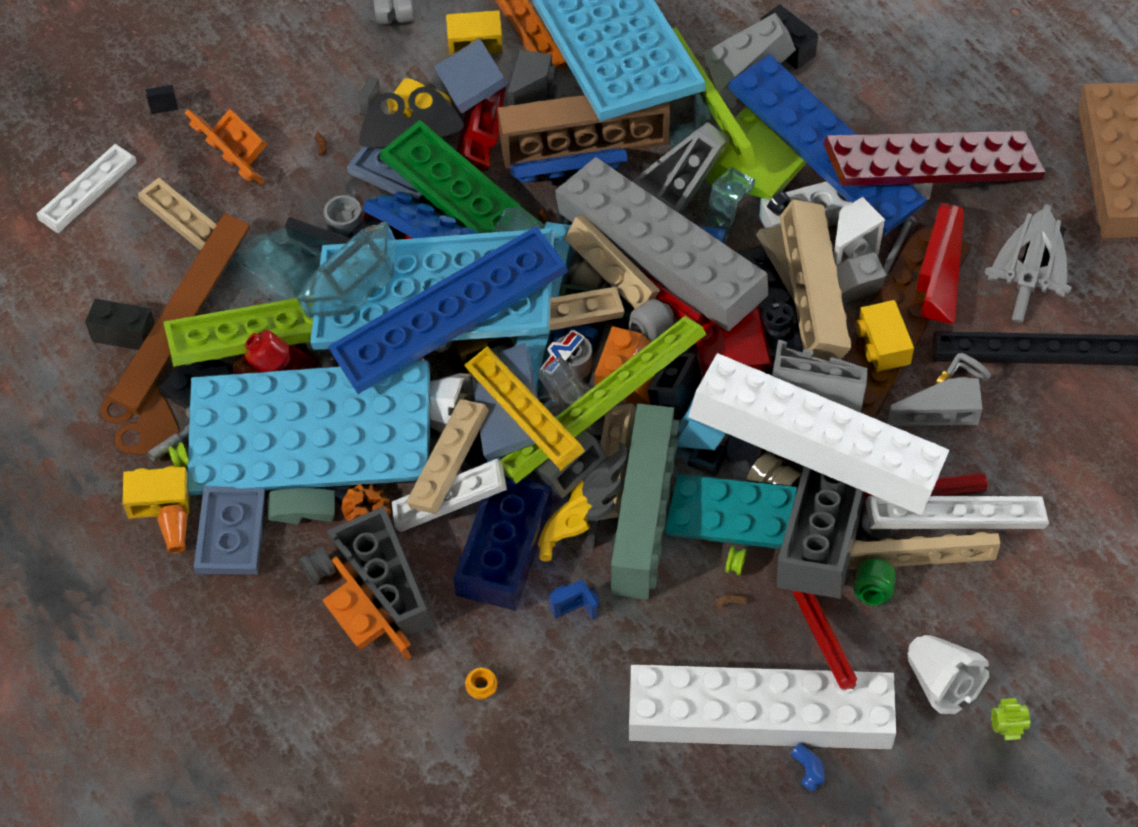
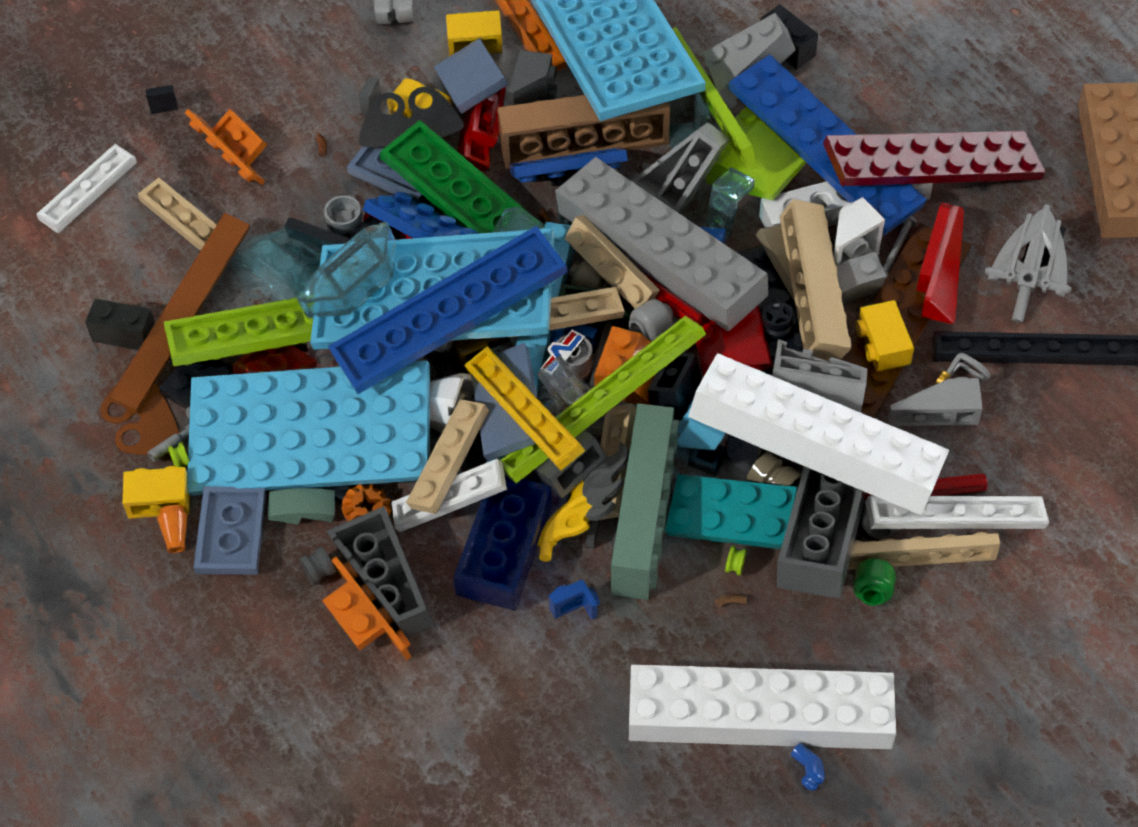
(267, 351): red head -> none
(481, 675): light orange plate -> none
(779, 203): black hinge -> none
(826, 640): red axle -> none
(947, 672): white cone -> none
(1010, 719): lime gear -> none

